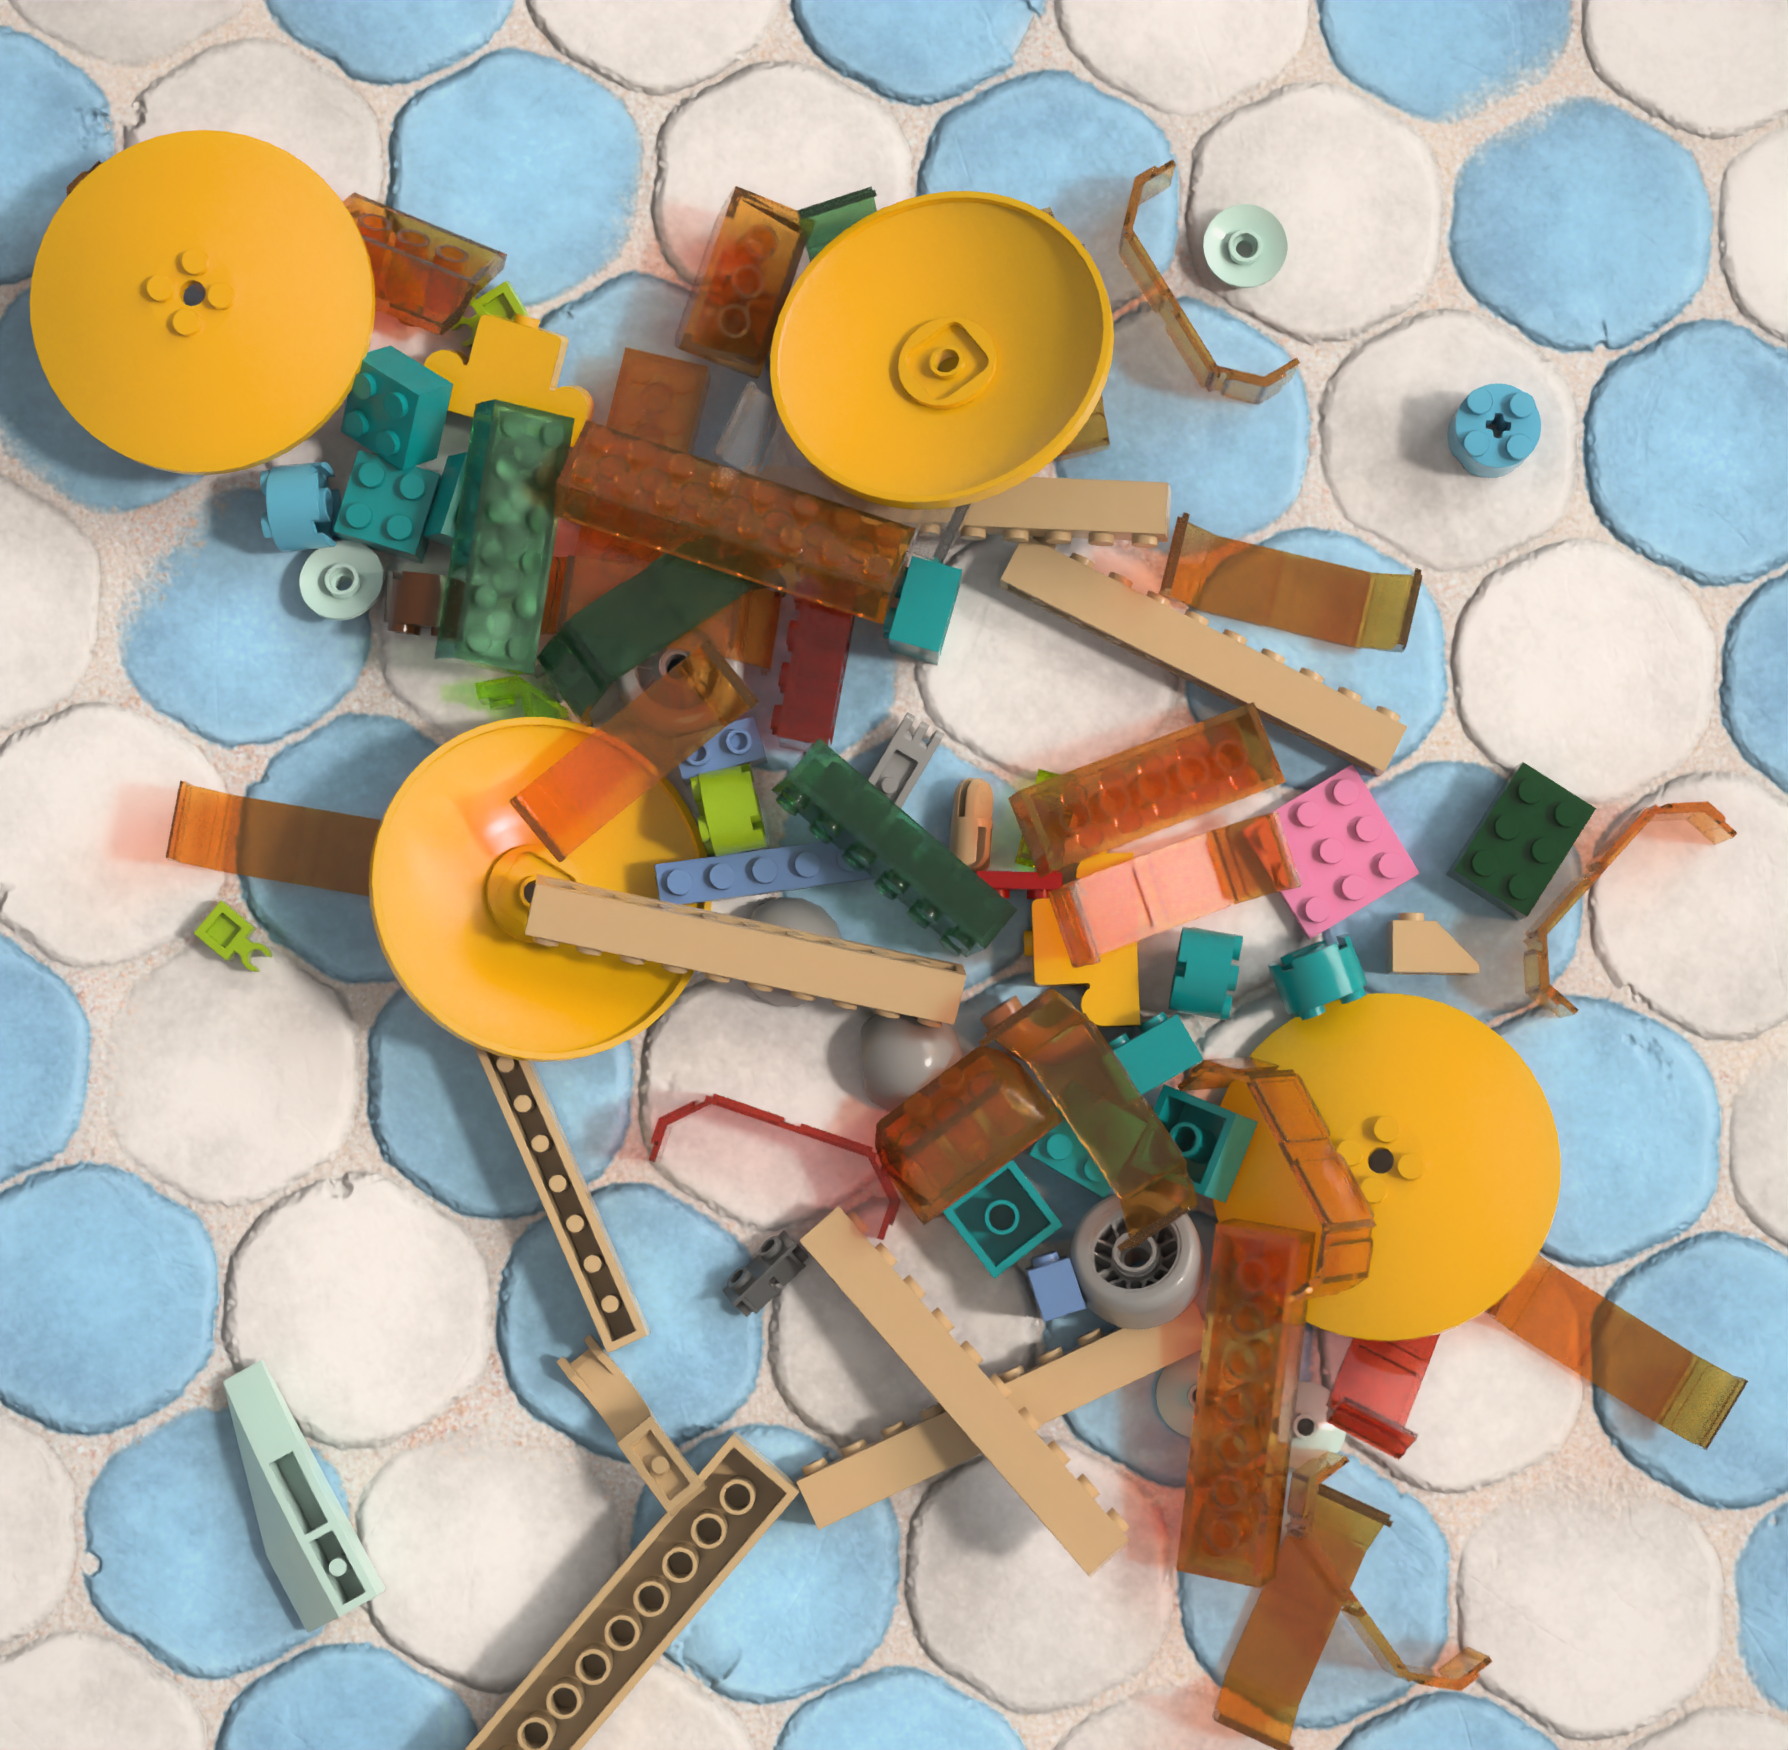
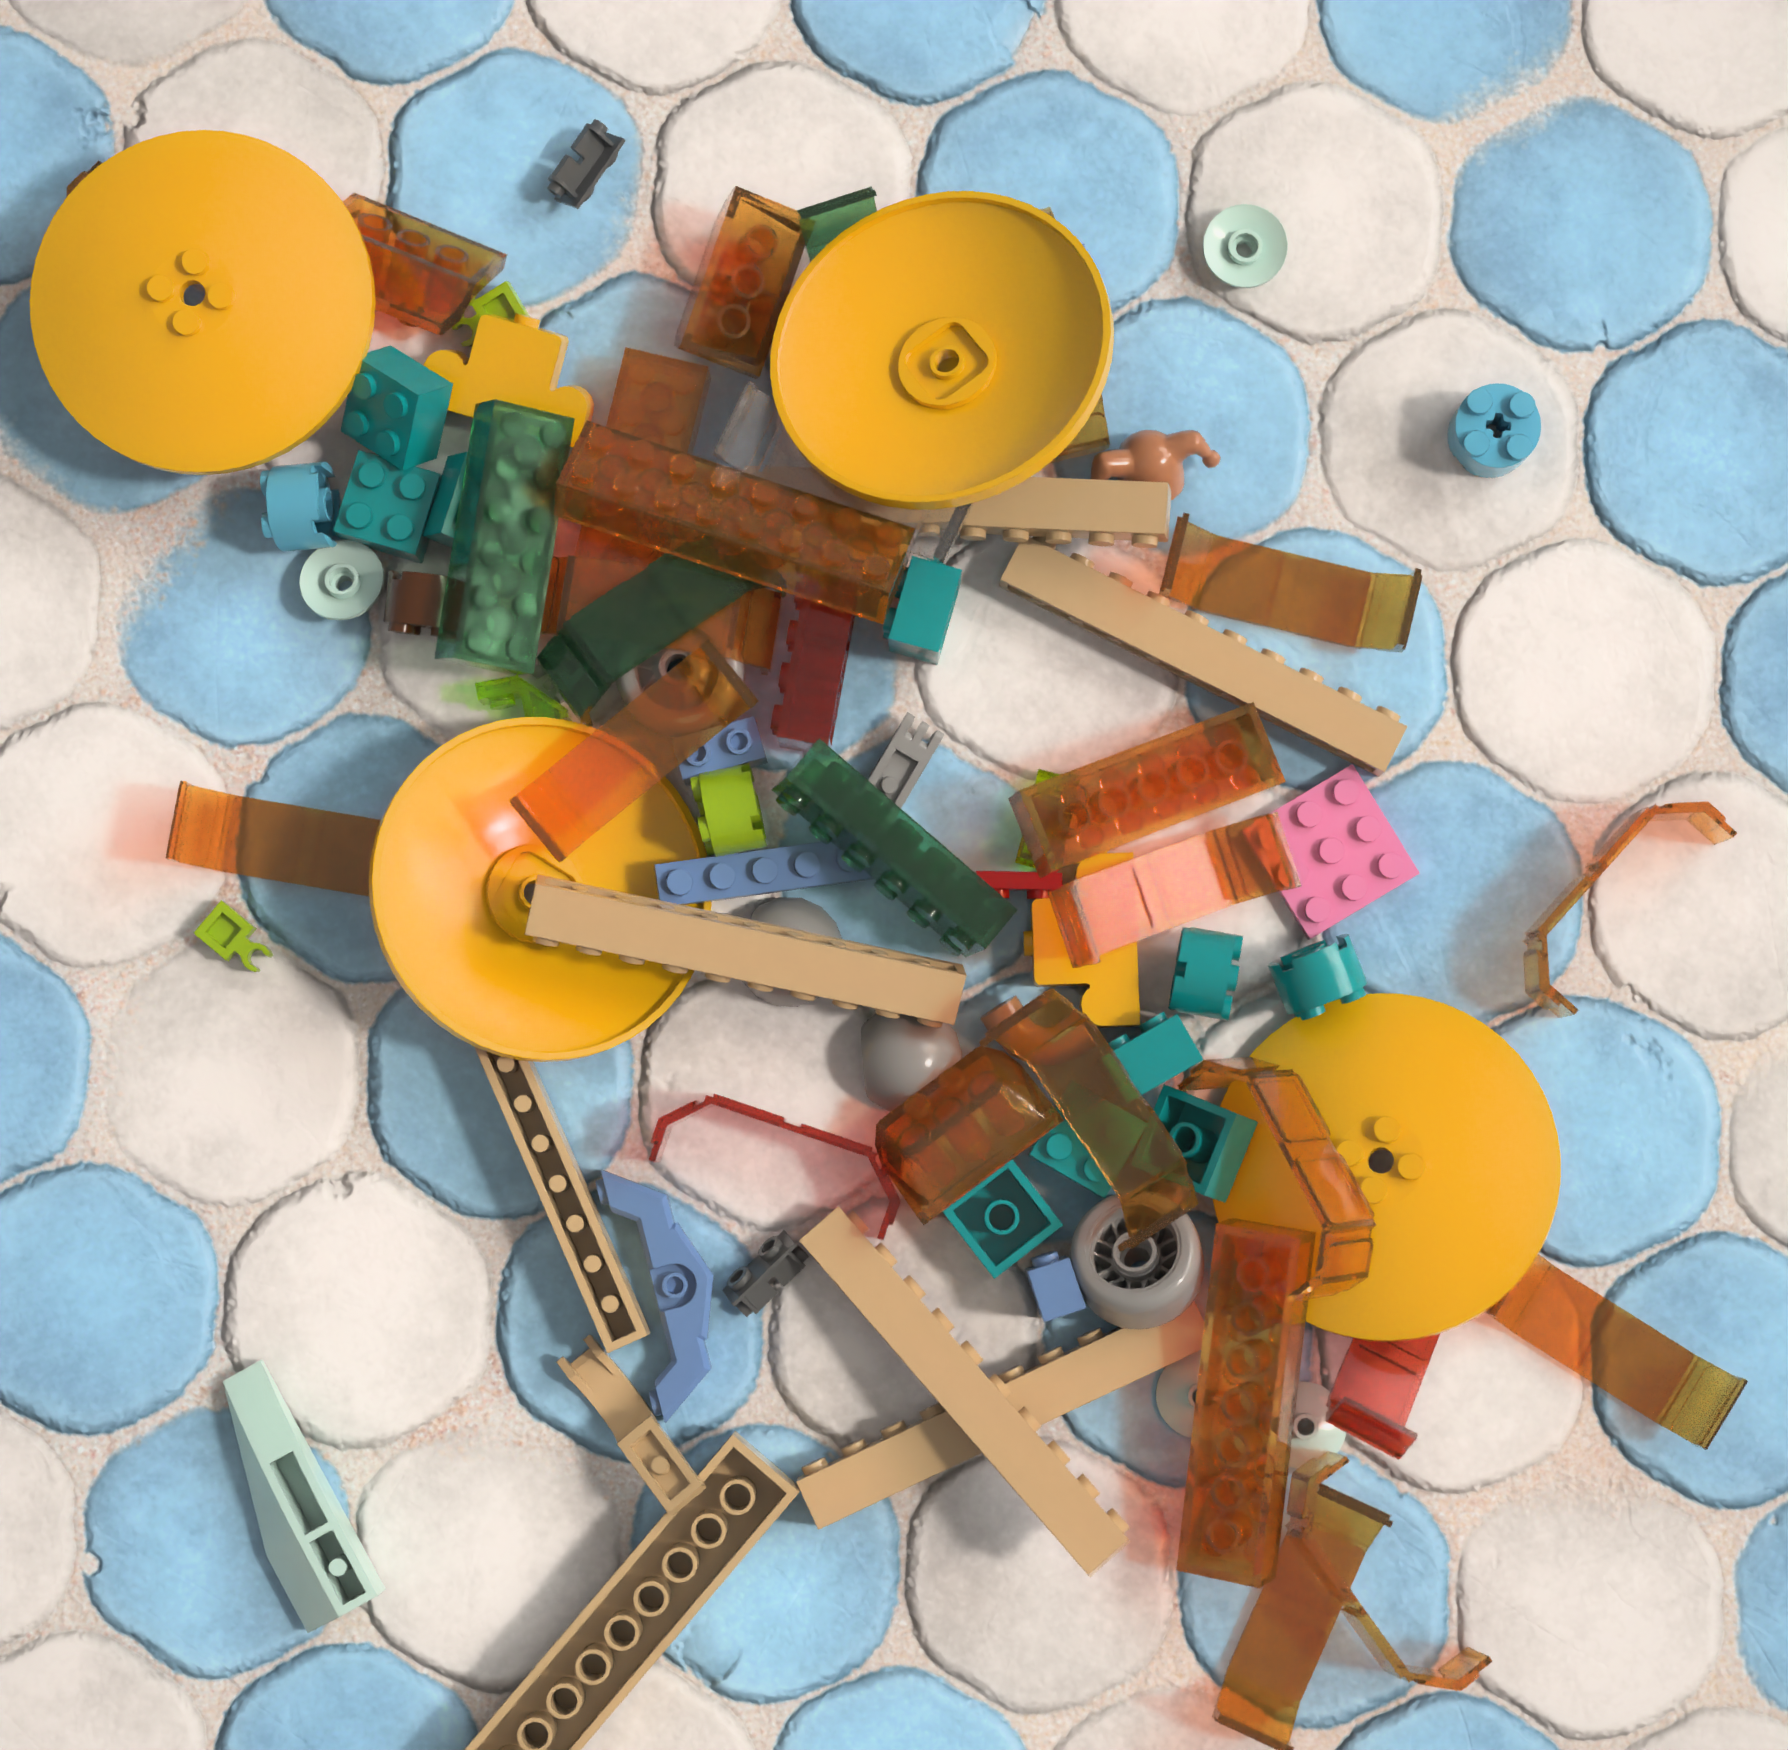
(575, 181): none -> dark grey hinge
(680, 1284): none -> medium blue helmet
(972, 823): tan arm -> none
(1153, 458): none -> nougat piece
(1230, 382): clear orange windscreen -> none
(1425, 949): tan slope -> none
(1521, 841): dark green brick -> none

